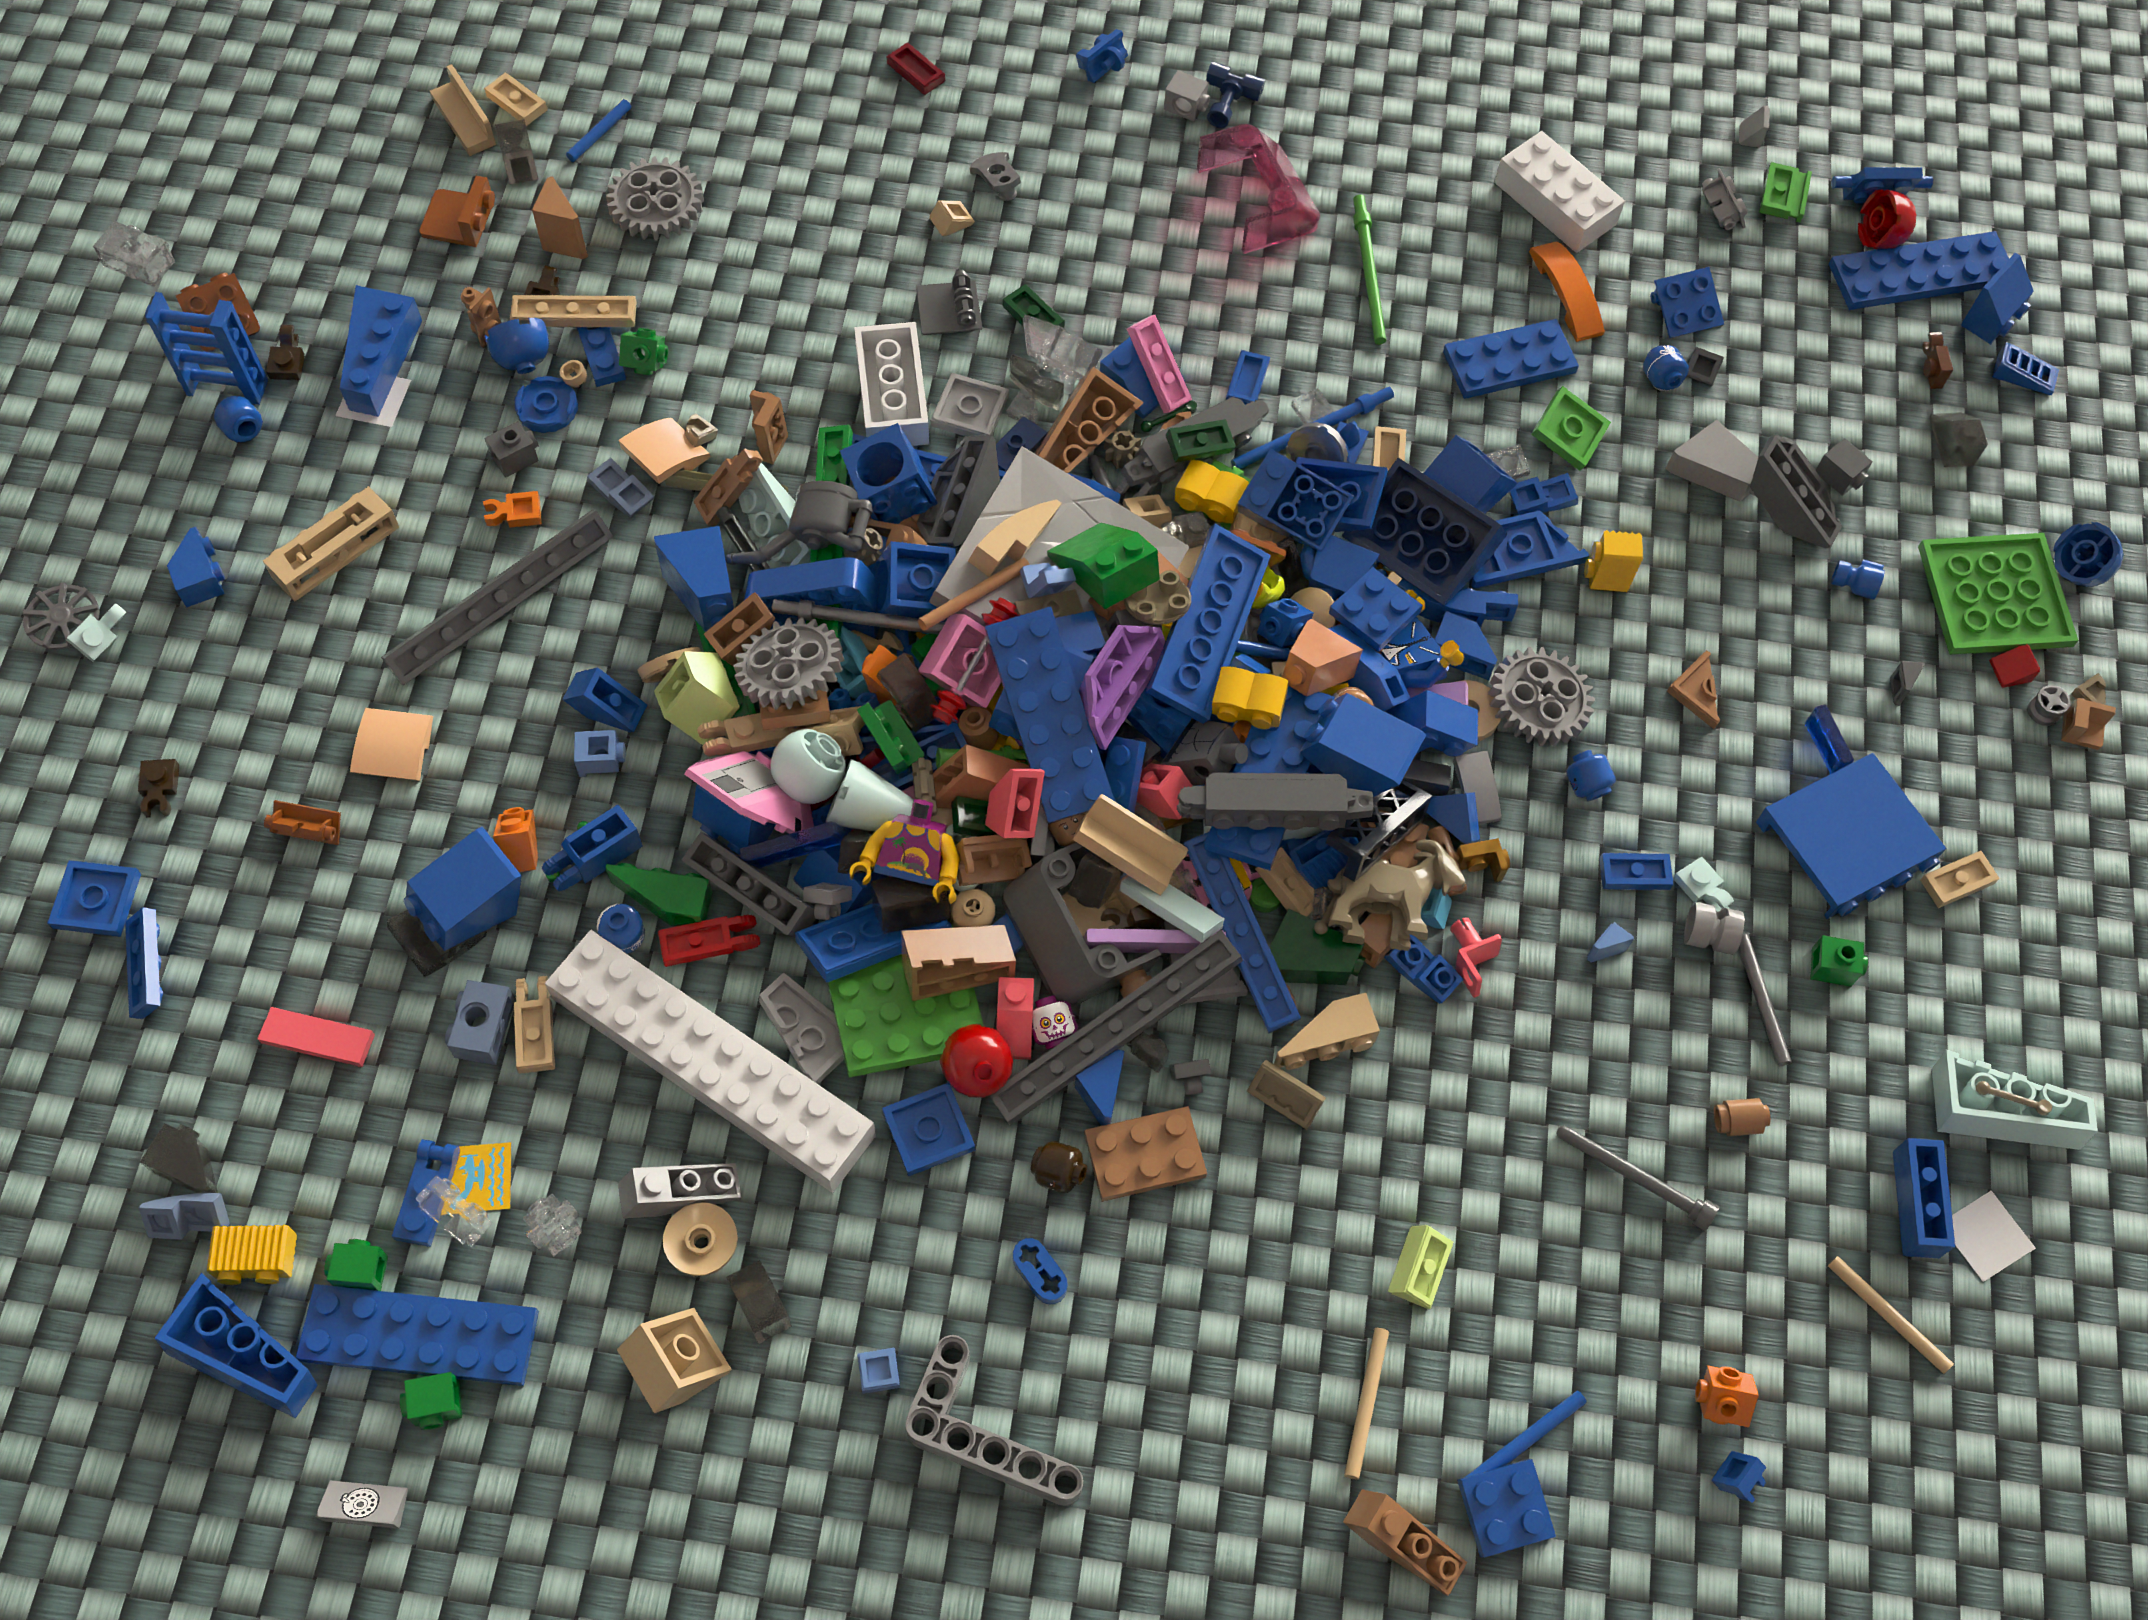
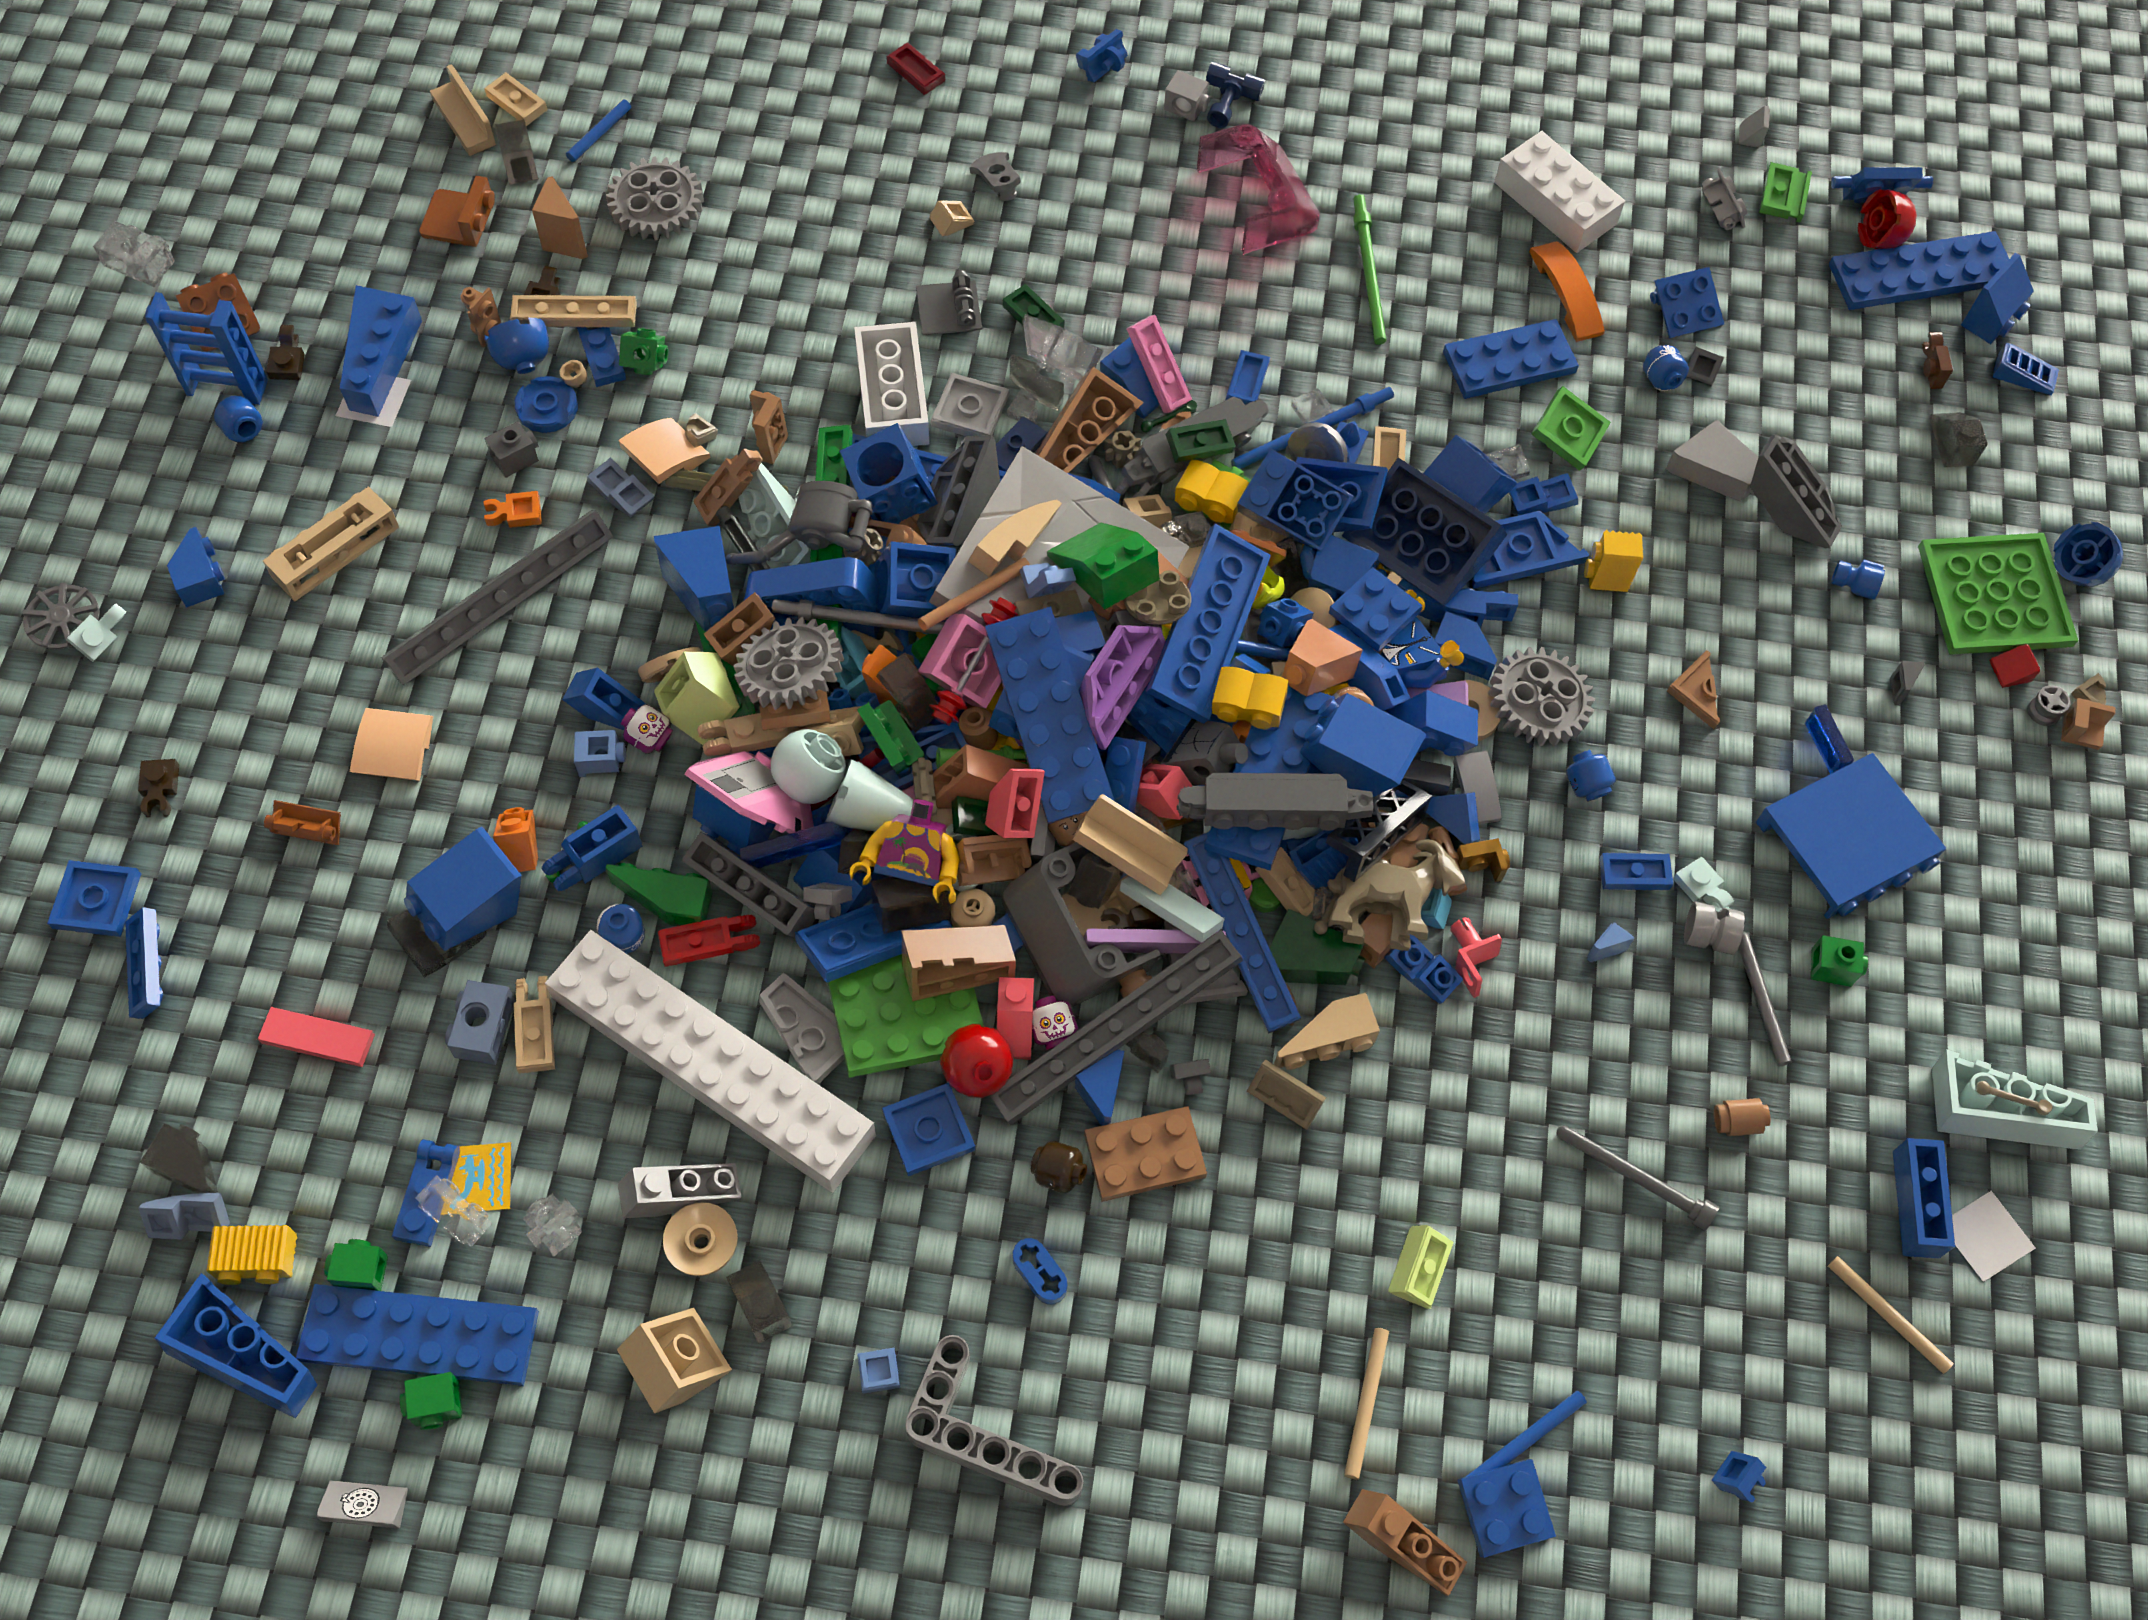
(646, 729): none -> head
(1727, 1396): orange brick -> none
(1844, 467): dark grey brick -> none
(1959, 879): tan plate -> none

